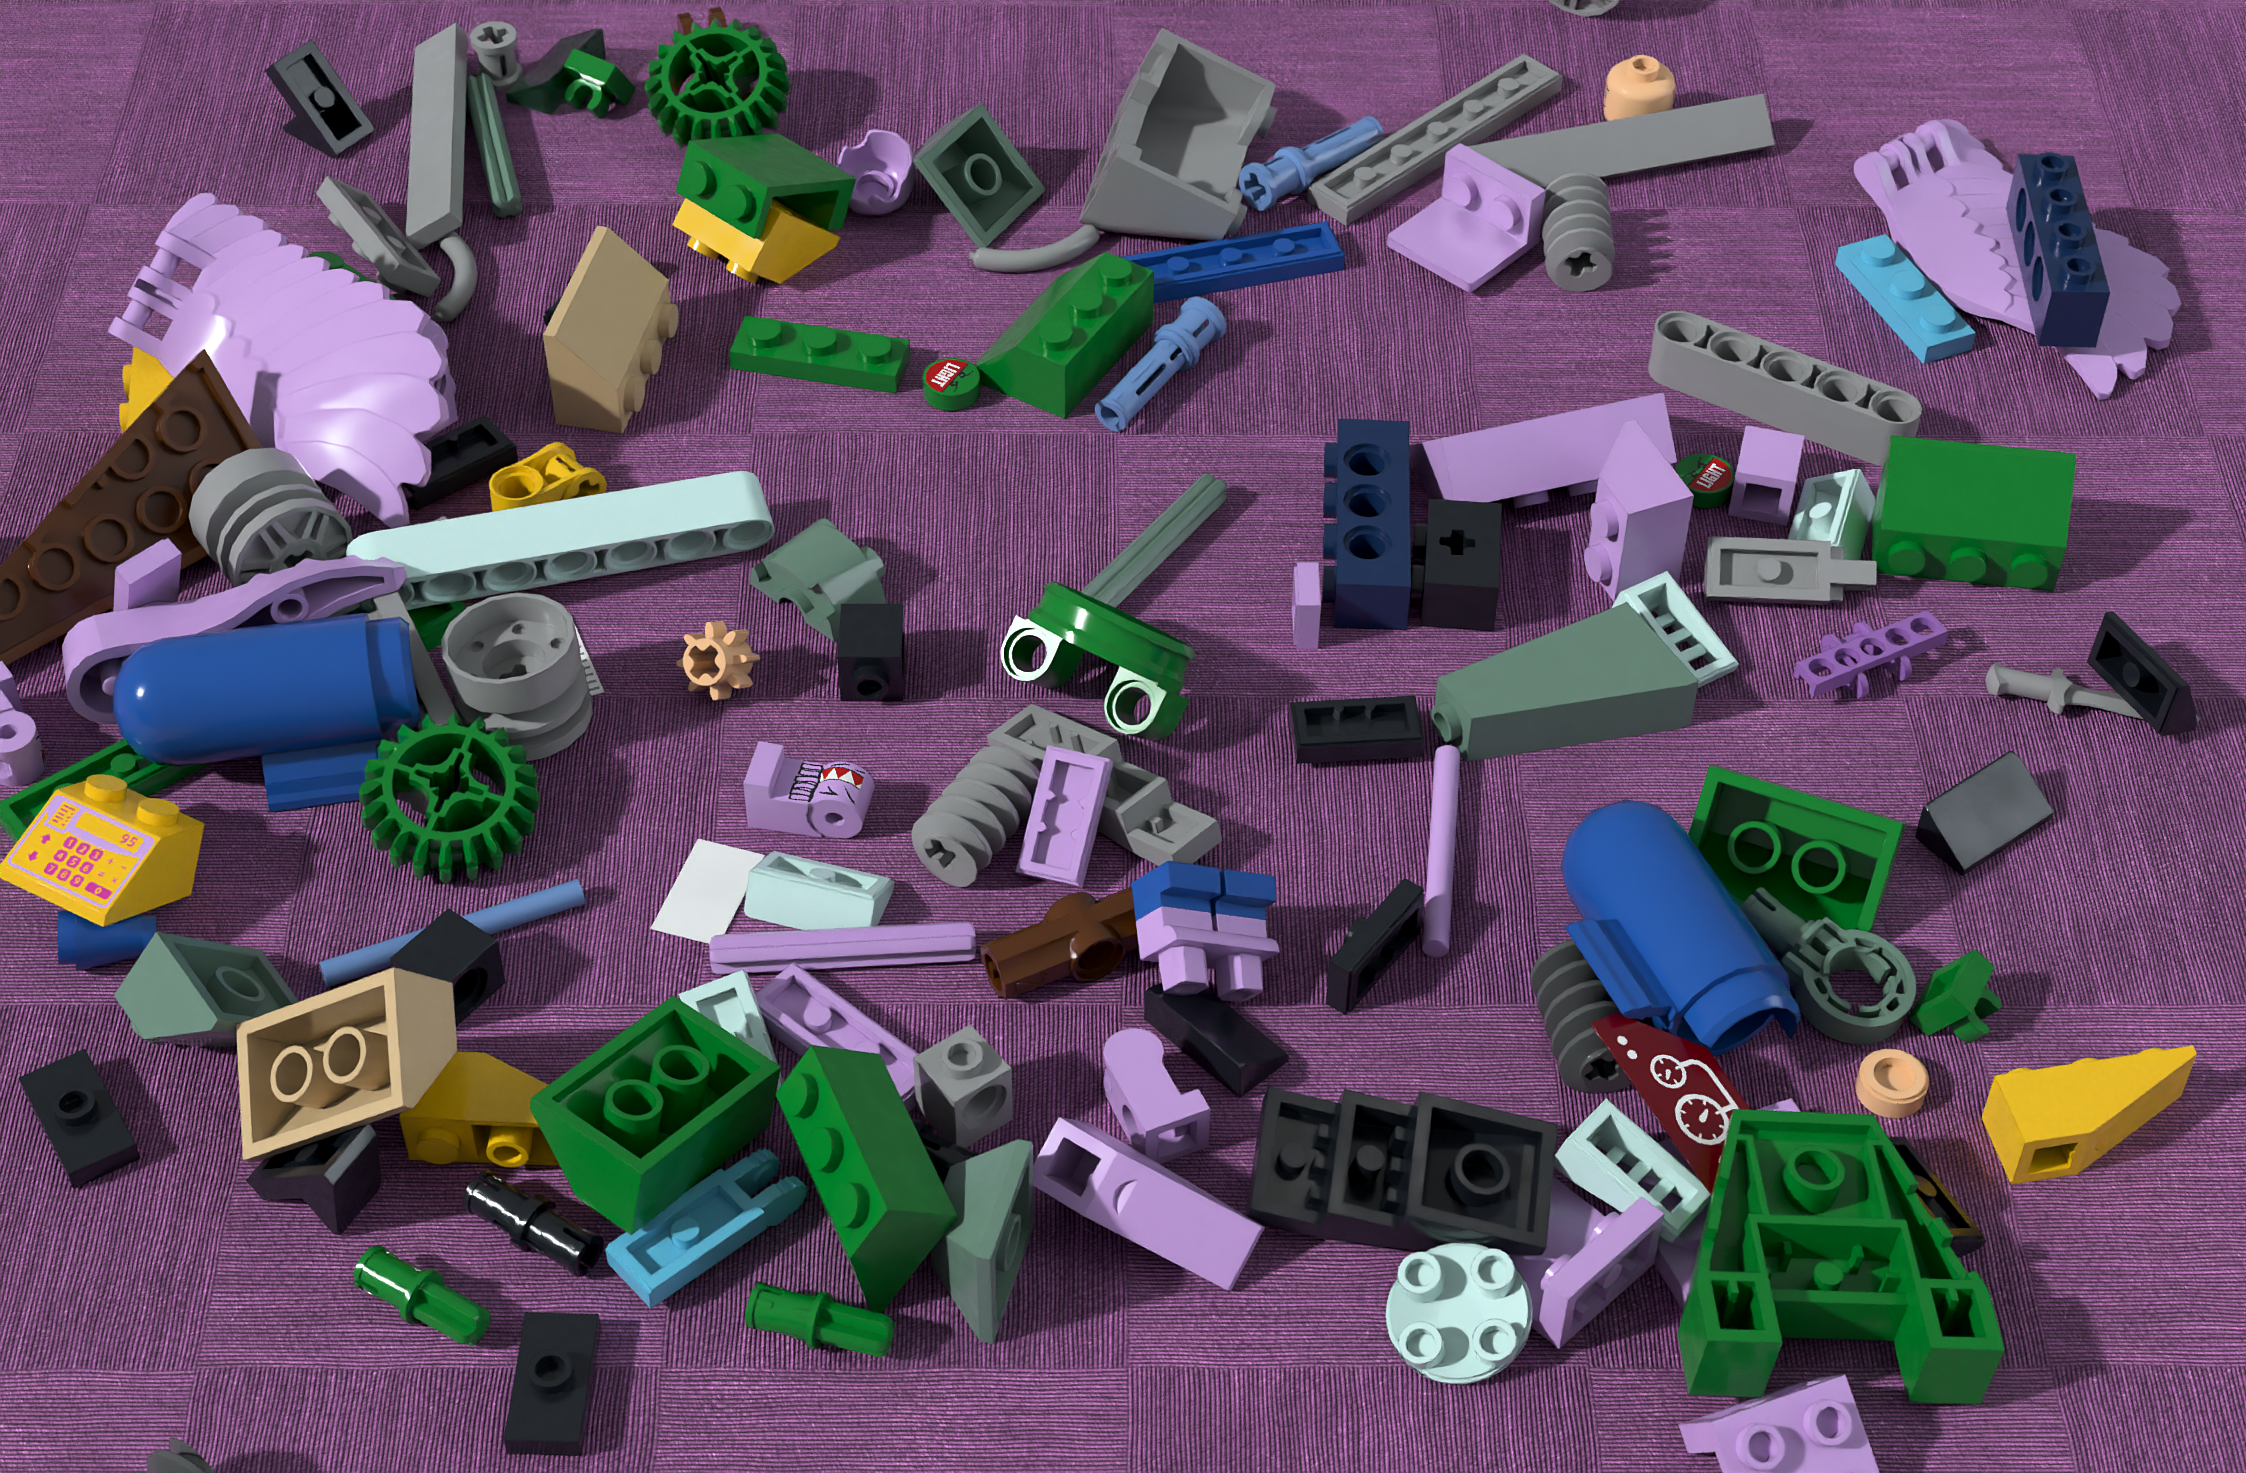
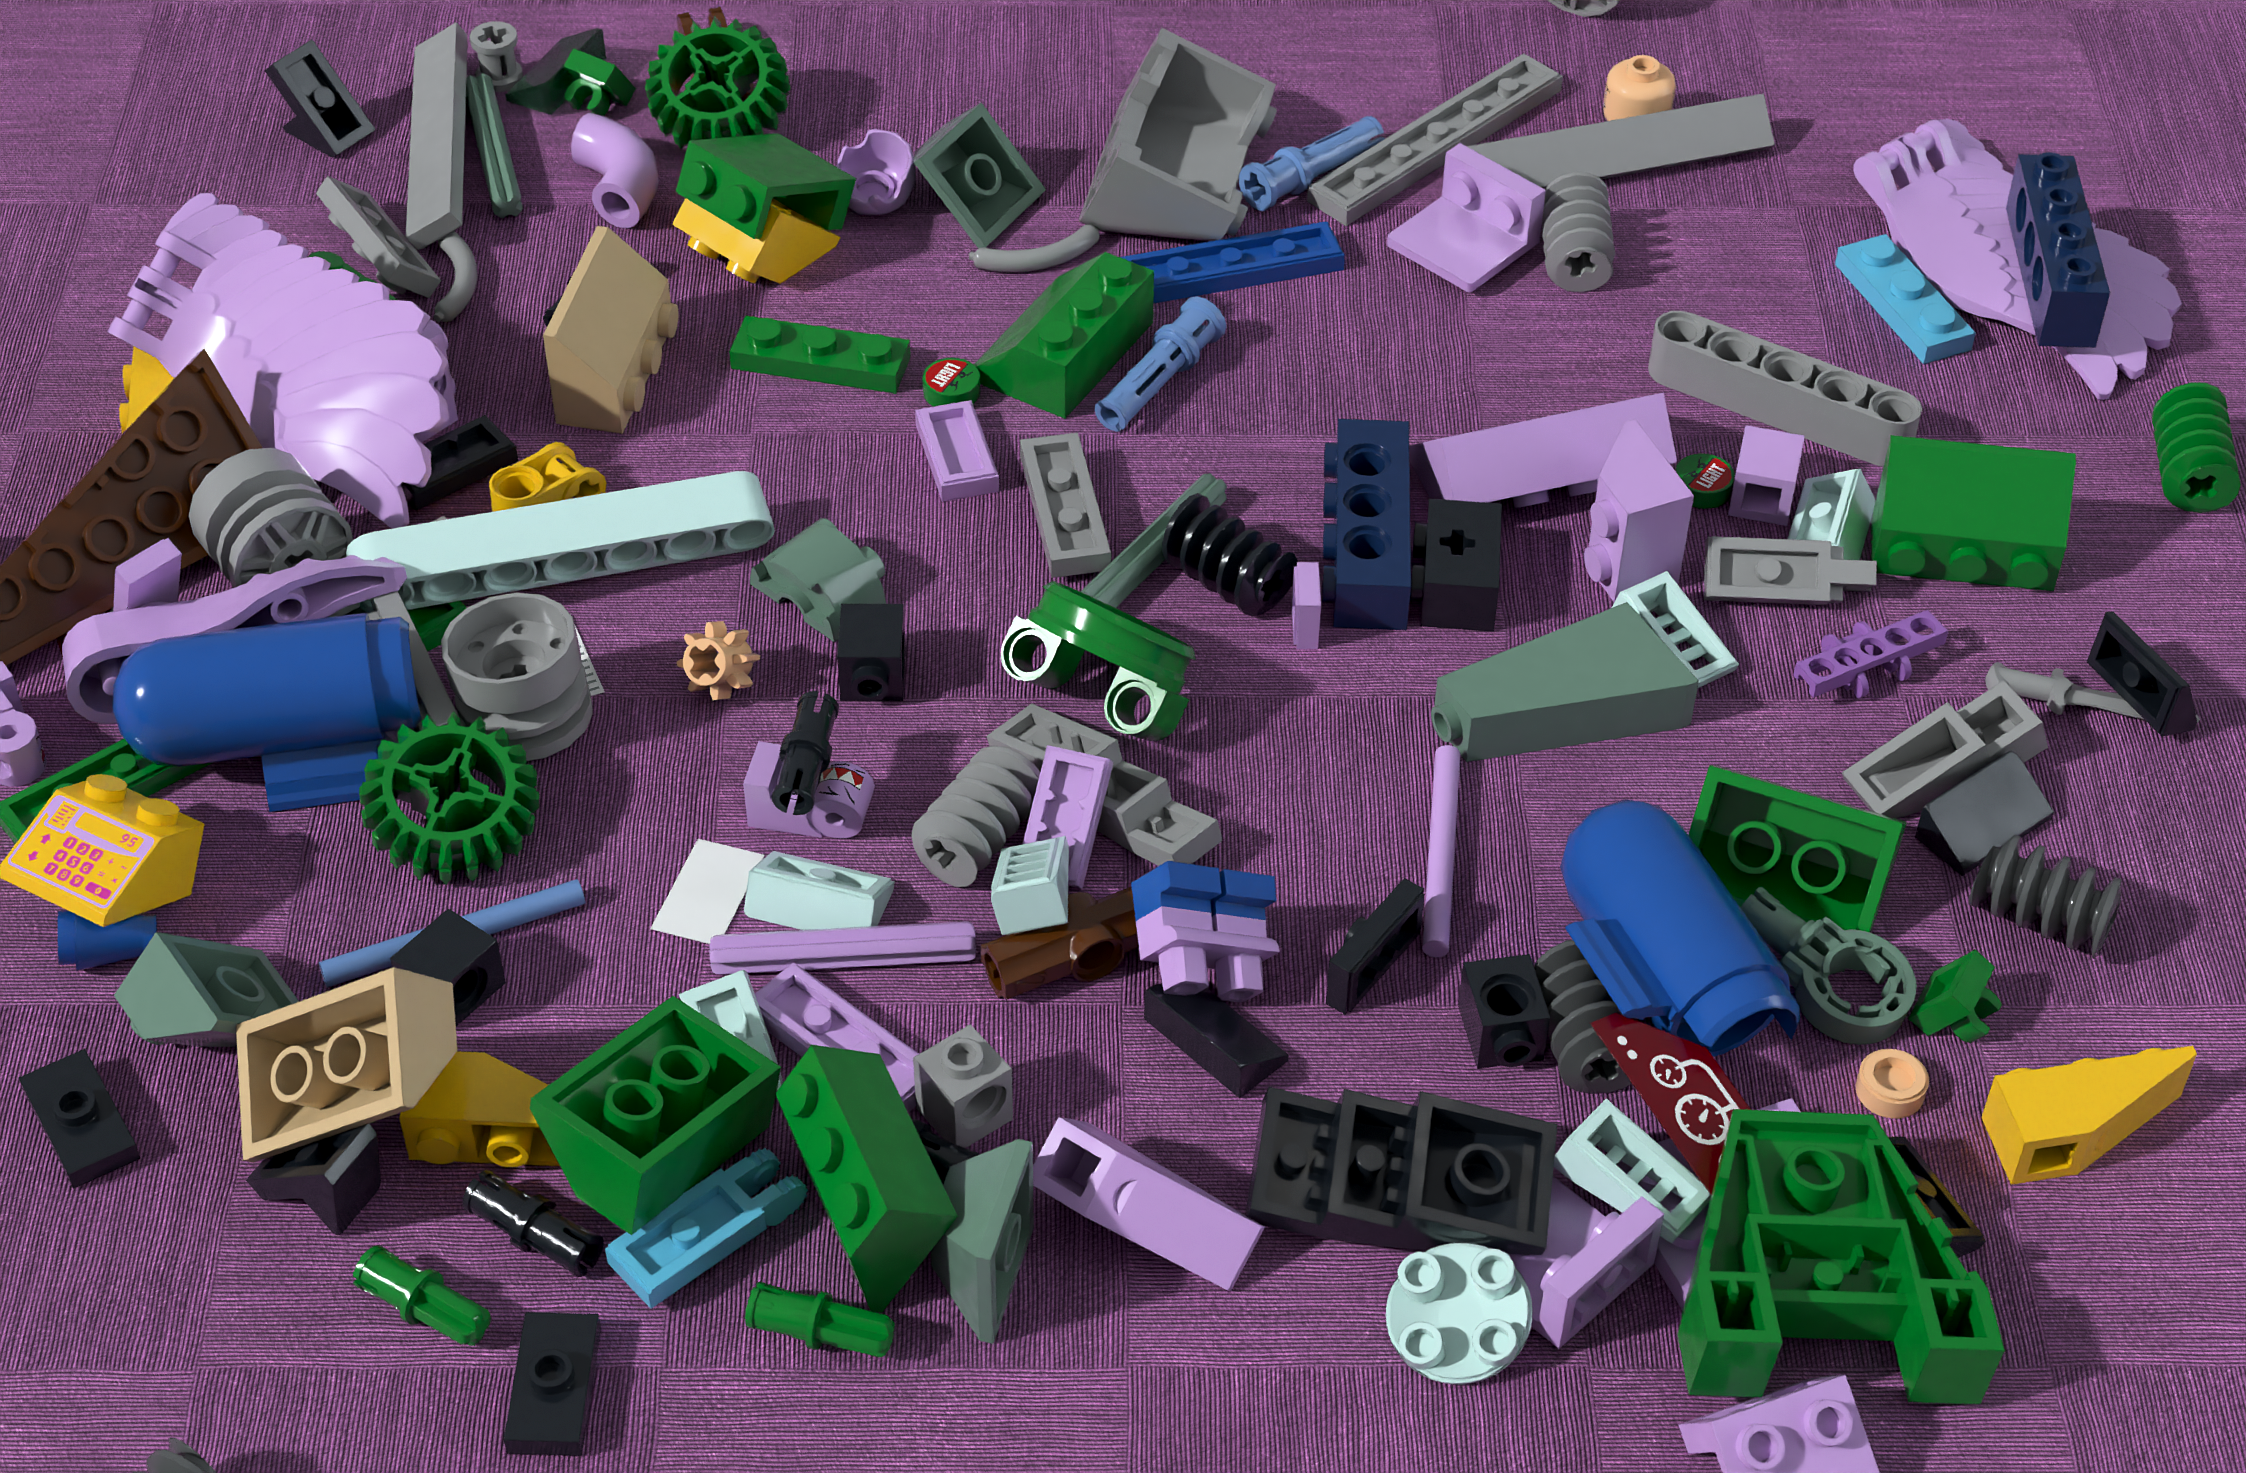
(626, 167): none -> lavender cylinder
(805, 753): none -> black pin
(957, 451): none -> lavender tile
(1031, 886): none -> light aqua slope
(1065, 505): none -> light grey plate
(1147, 1100): lavender leg -> none
(1227, 556): none -> black piece
(1356, 729): black plate -> none
(1503, 1011): none -> black brick
(1945, 751): none -> light grey slope
(2047, 894): none -> dark grey piece
(2195, 448): none -> green piece

